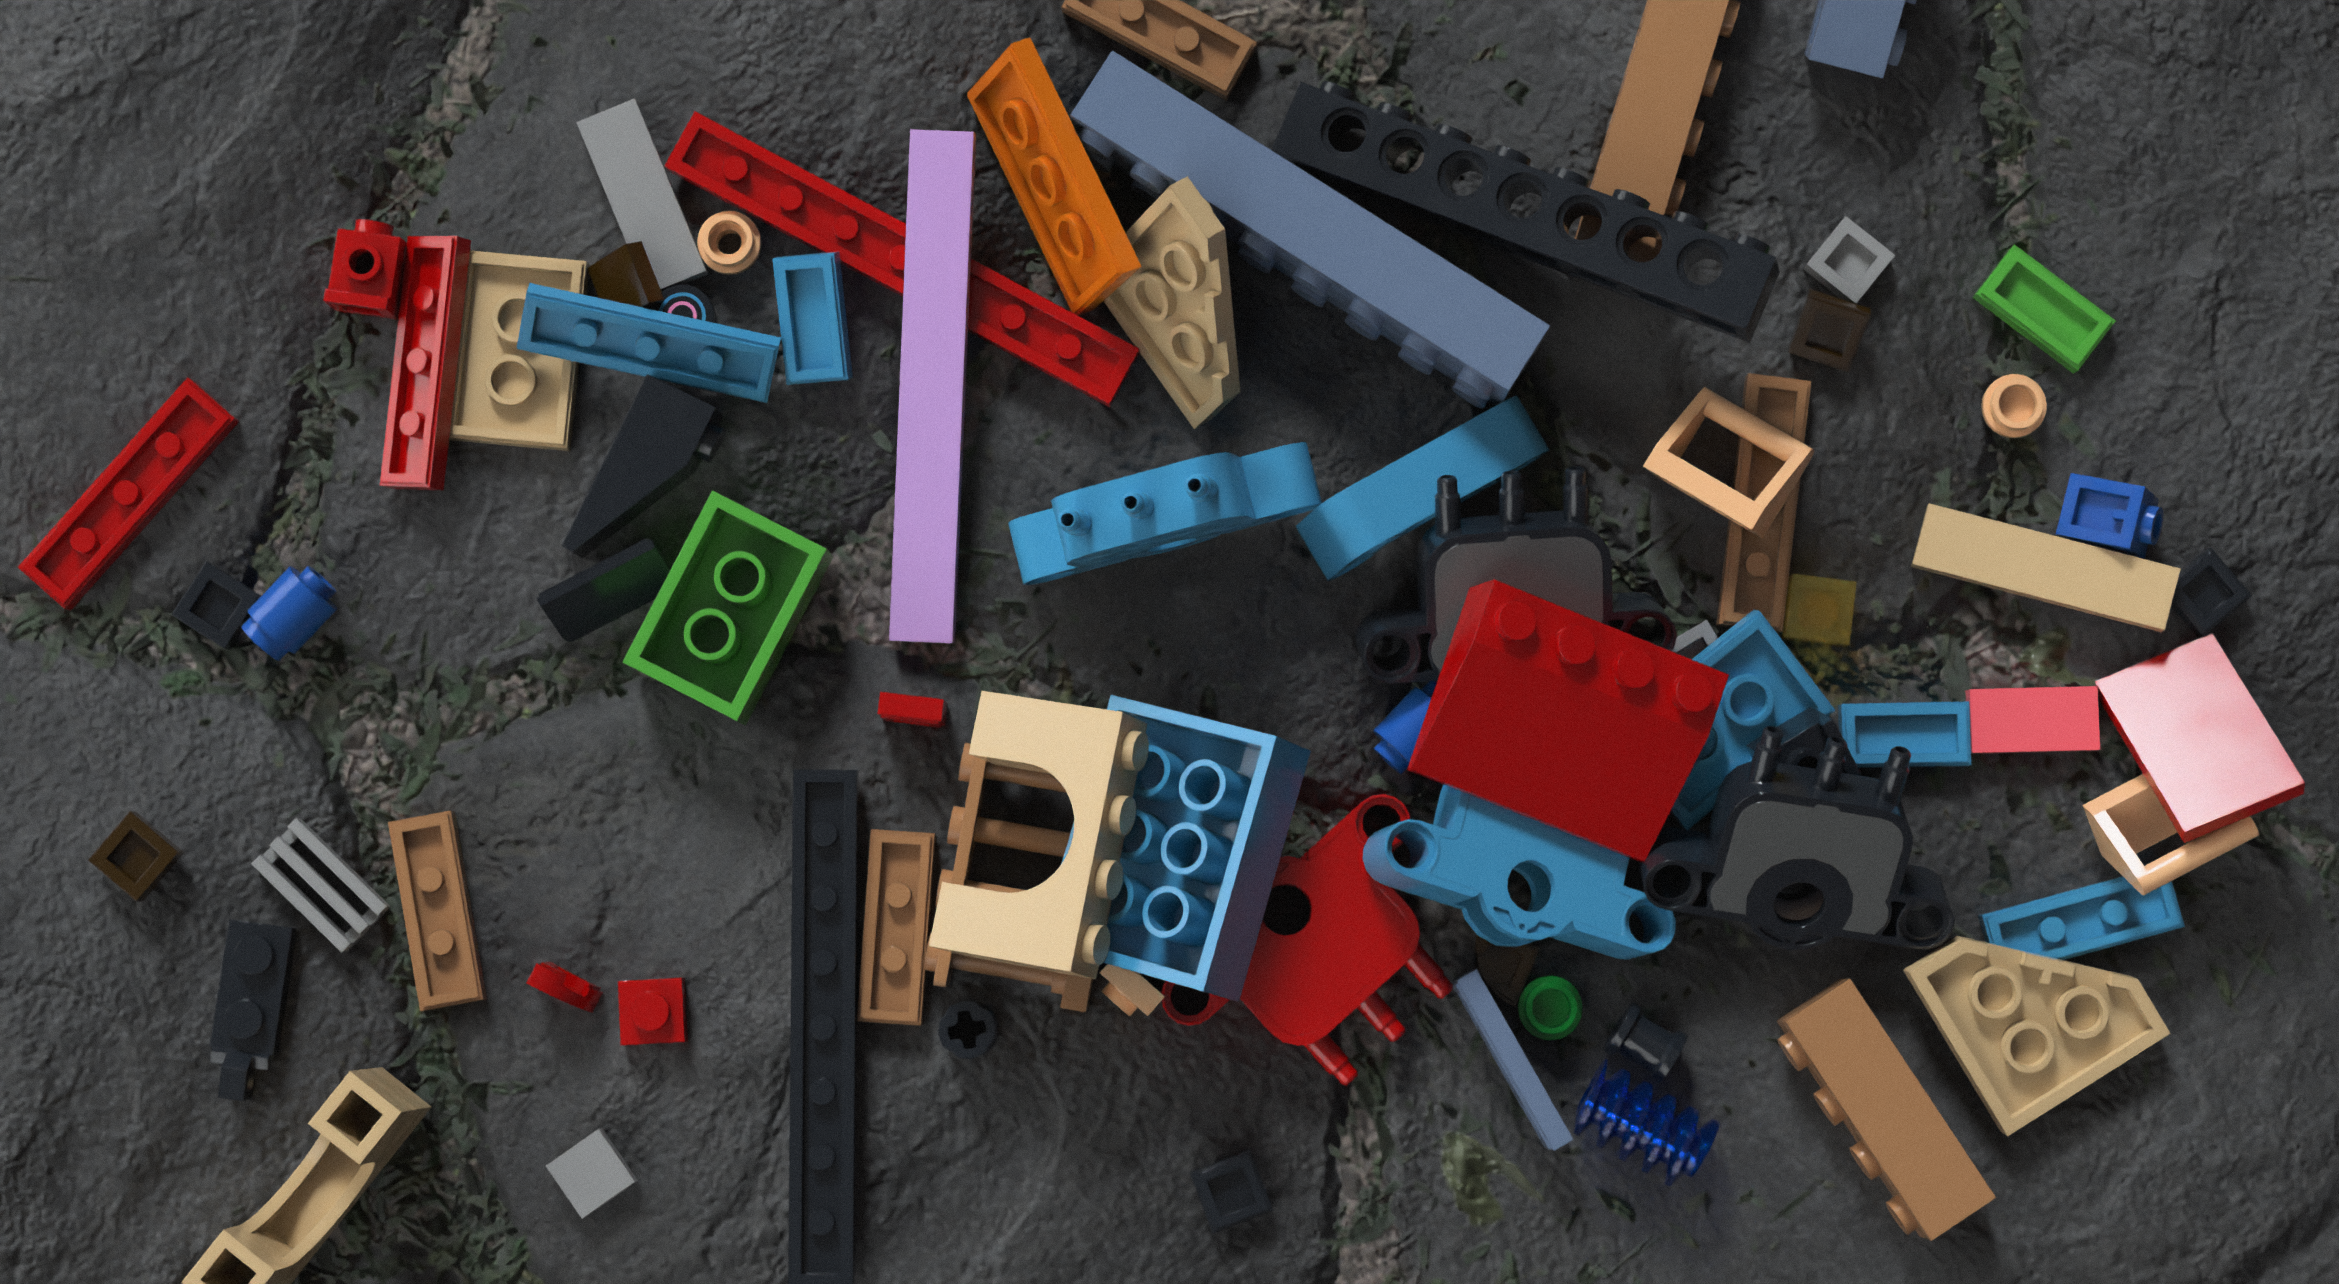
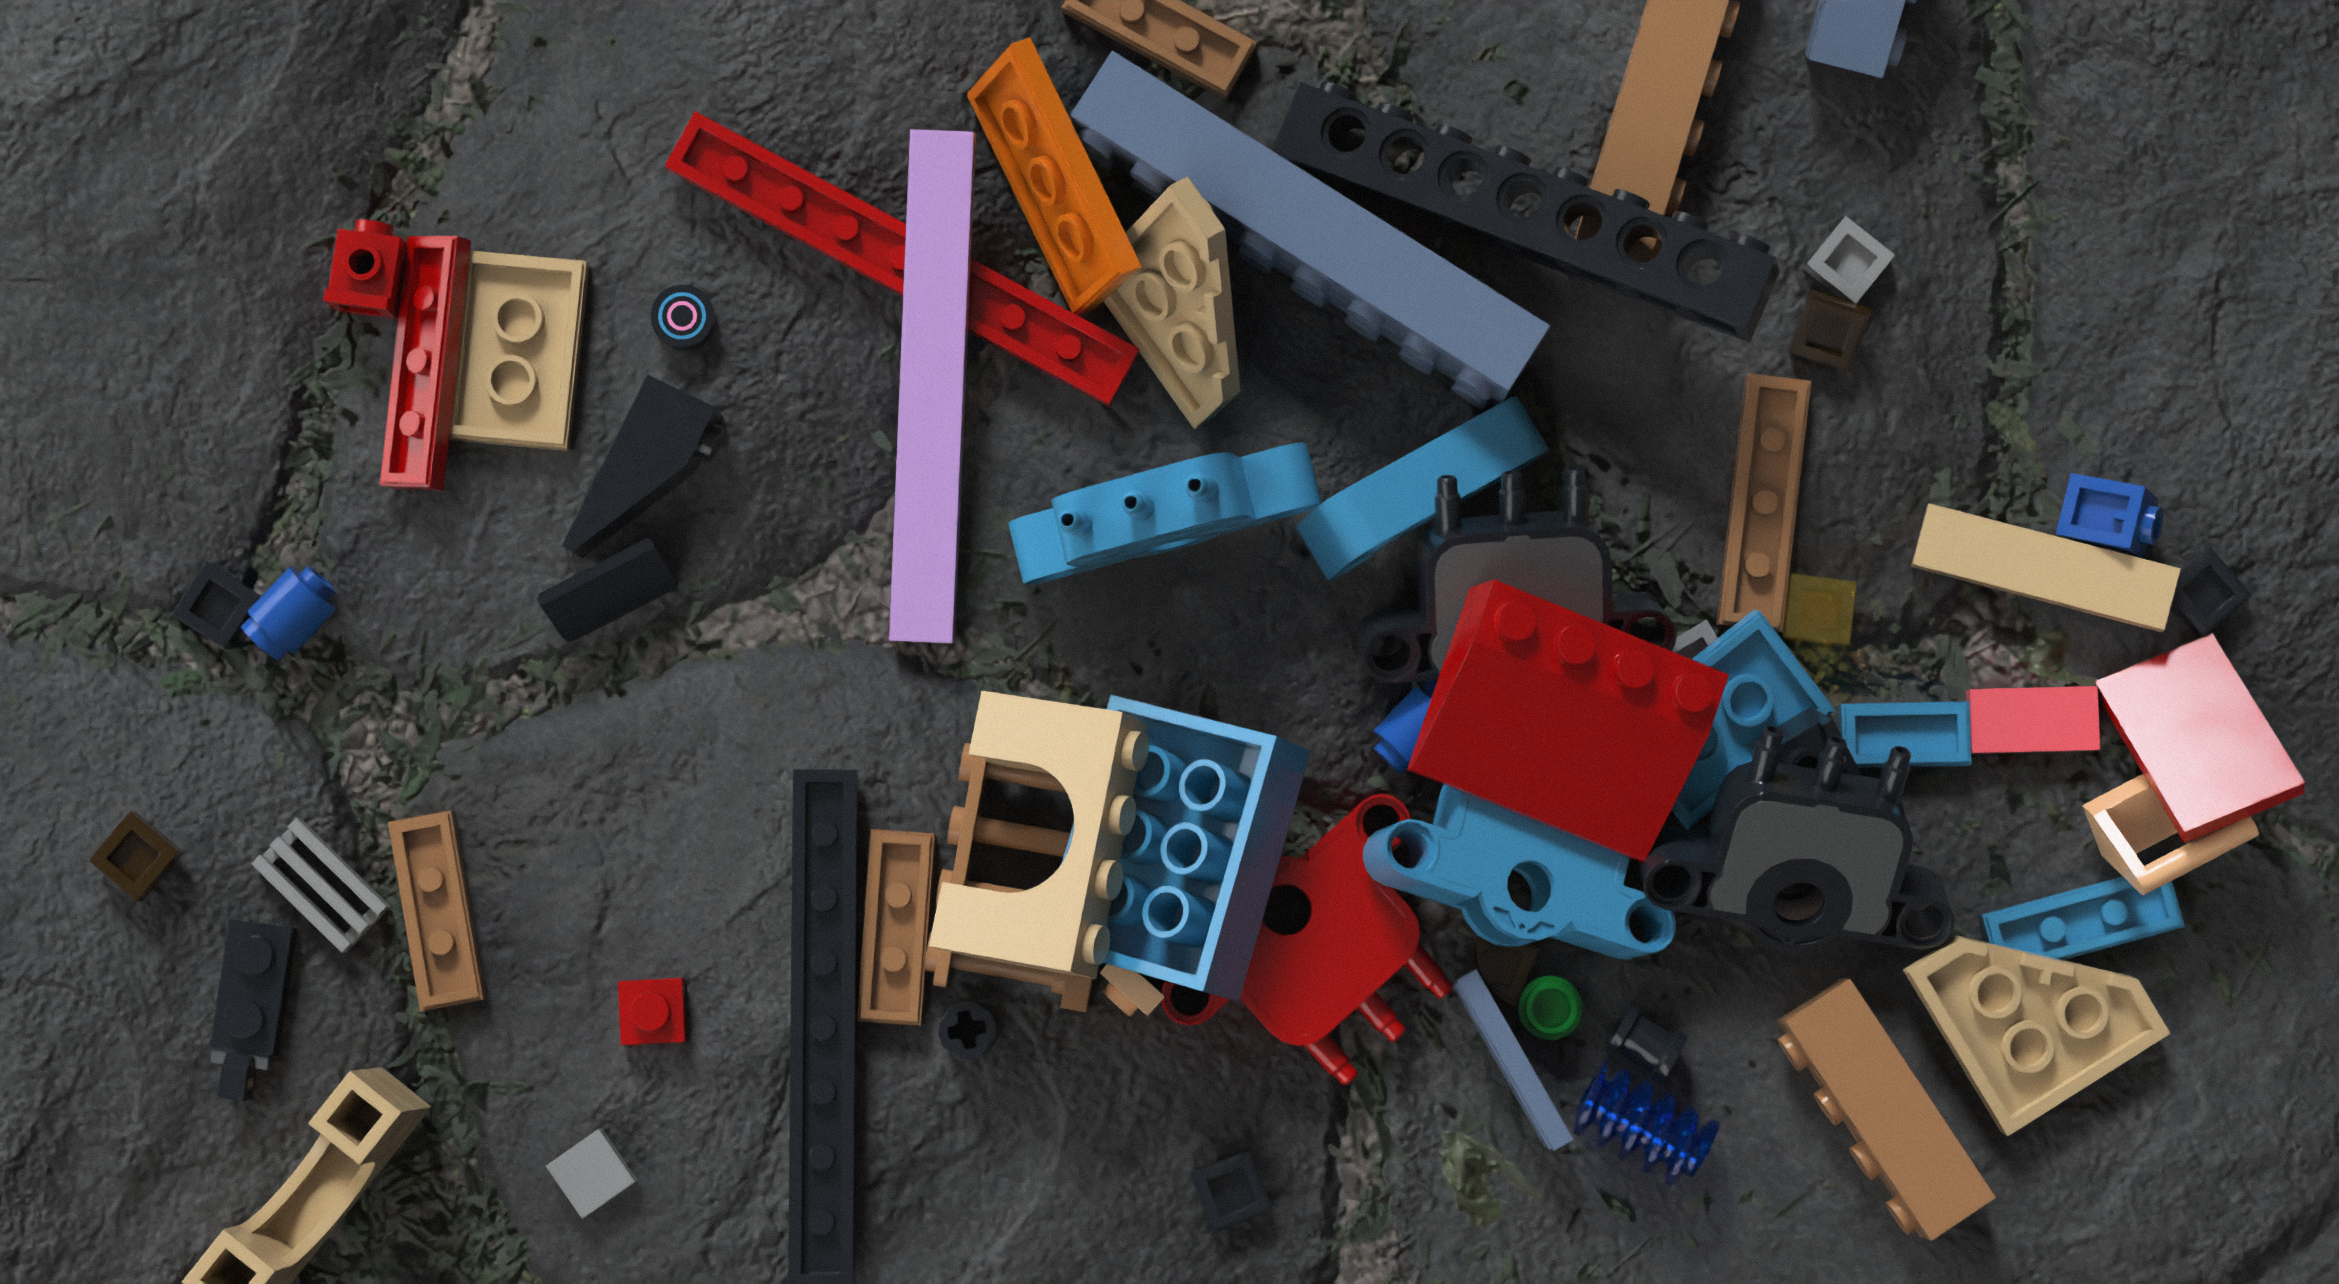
(128, 494): red tile -> none
(565, 986): red tile -> none
(626, 277): dark brown tile -> none
(642, 192): light grey tile -> none
(648, 342): dark azure tile -> none
(728, 608): bright green brick -> none
(729, 223): light nougat plate -> none
(812, 318): dark azure tile -> none
(912, 709): red tile -> none
(1752, 515): light nougat tile -> none
(2014, 406): light nougat plate -> none
(2044, 309): bright green tile -> none

